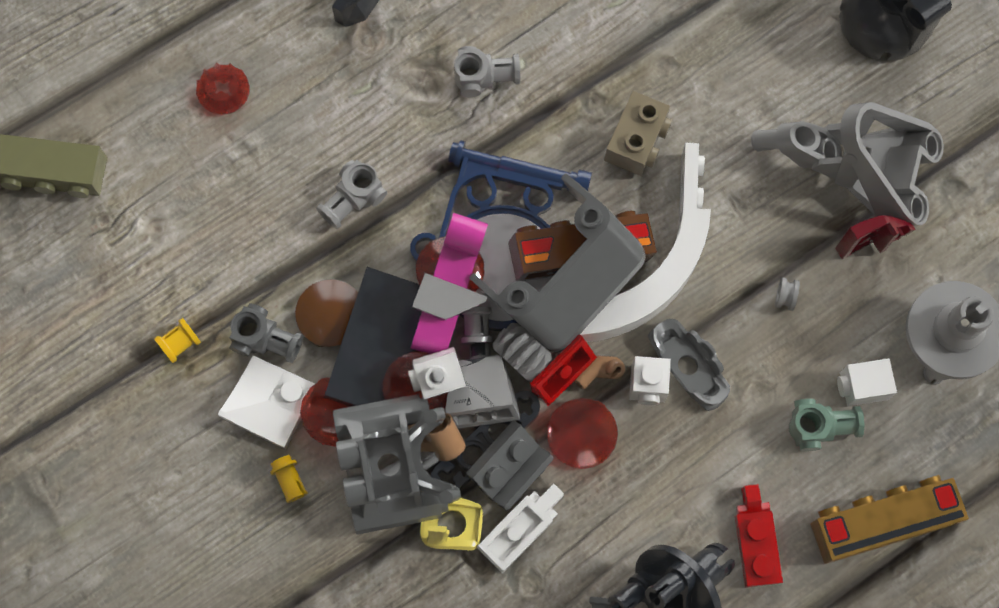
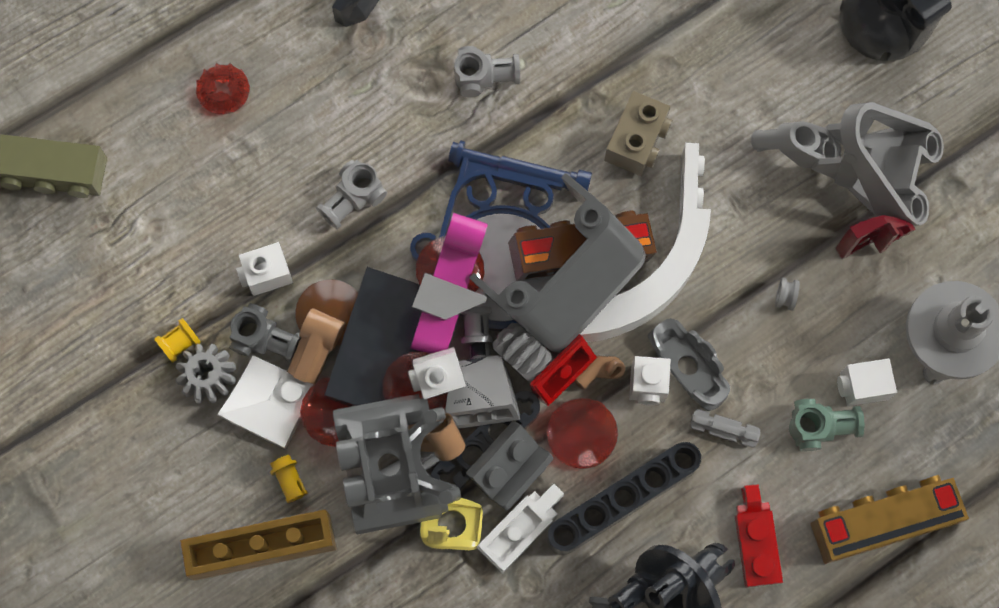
(193, 370): none -> light grey gear
(258, 545): none -> pearl gold brick
(264, 269): none -> white brick
(319, 337): none -> medium nougat piece
(636, 486): none -> black beam
(725, 428): none -> light grey axle

